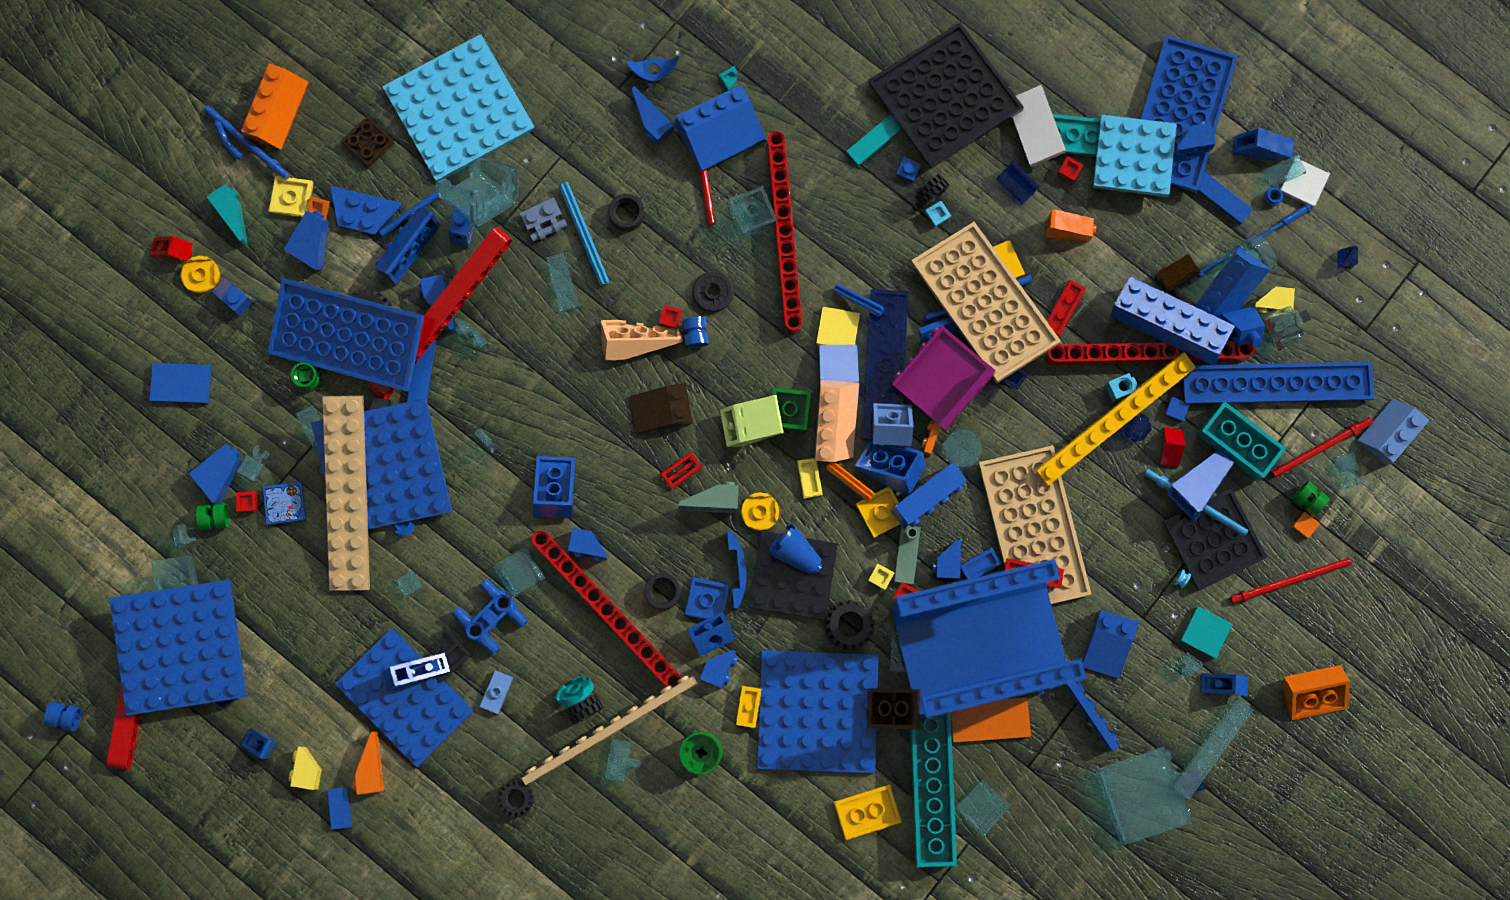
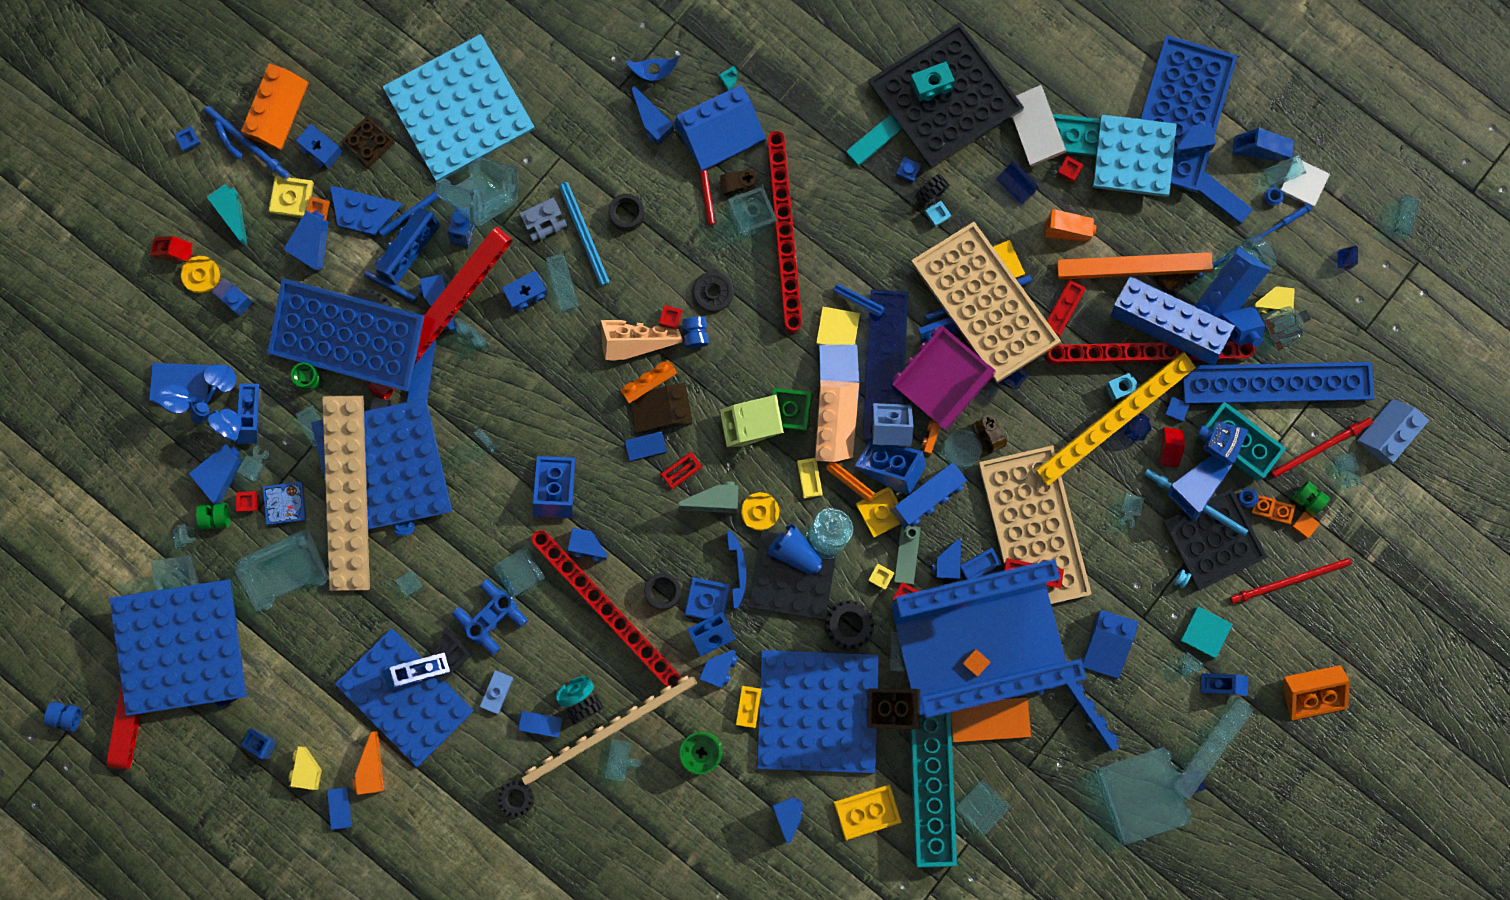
(187, 139): none -> blue plate
(225, 423): none -> blue plant
(249, 413): none -> blue slope
(281, 569): none -> clear light blue windscreen
(311, 139): none -> blue brick
(390, 286): none -> blue bar
(532, 284): none -> blue brick
(539, 724): none -> blue slope
(645, 446): none -> blue slope
(648, 381): none -> orange plate
(736, 182): none -> dark brown piece
(788, 816): none -> blue slope
(823, 540): none -> clear light blue wheel
(938, 73): none -> teal brick
(976, 662): none -> orange tile
(990, 435): none -> dark brown piece
(1131, 507): none -> clear light blue plate
(1135, 266): none -> orange tile
(1223, 441): none -> blue torso
(1245, 493): none -> blue plate
(1274, 510): none -> orange slope
(1406, 215): none -> clear light blue slope

